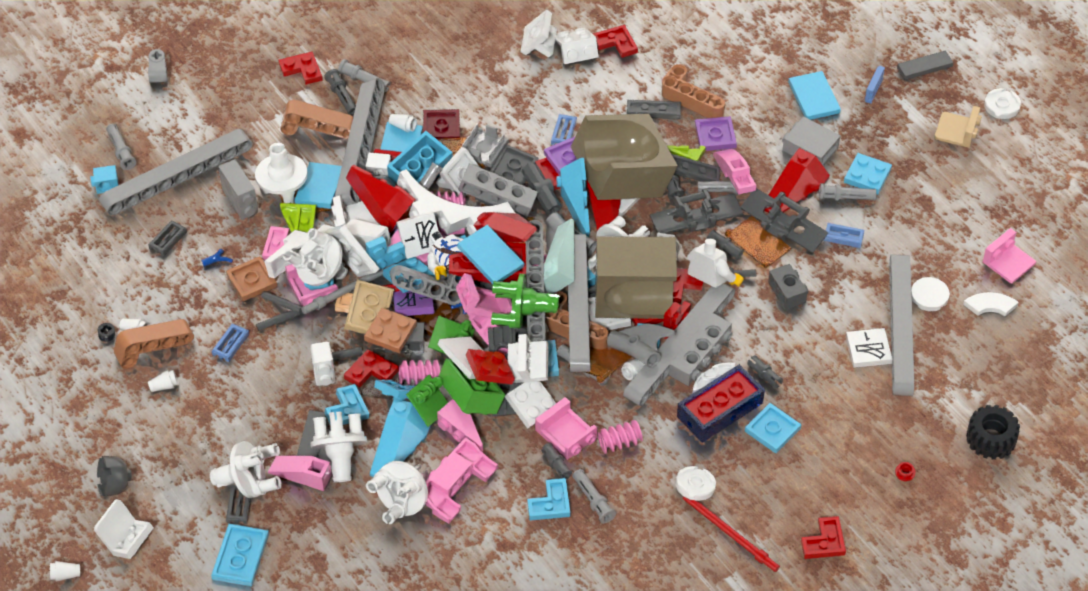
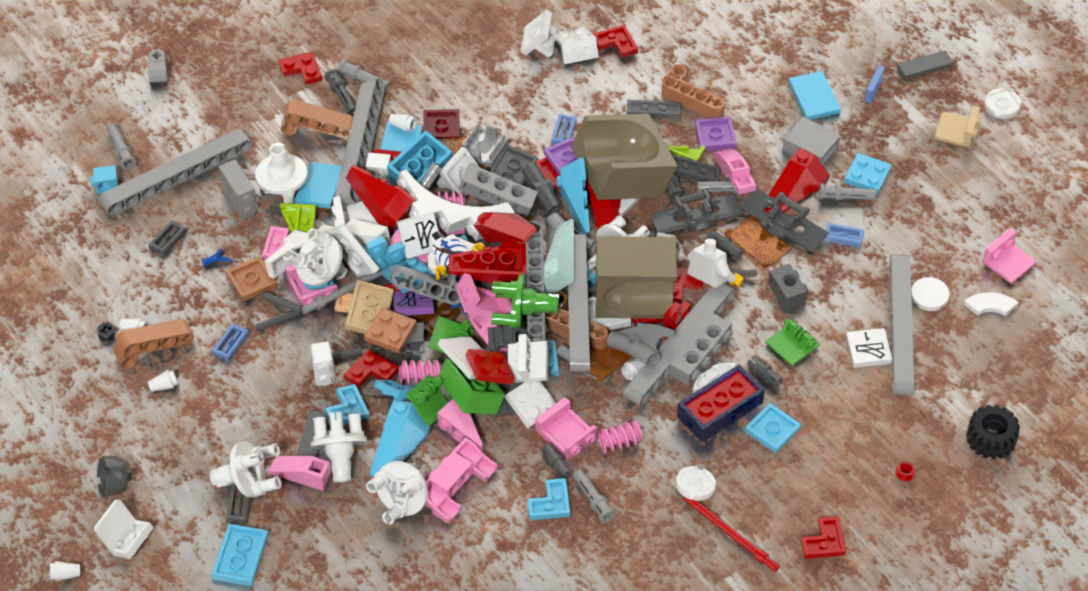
(490, 254): medium azure tile -> none
(792, 342): none -> bright green hinge

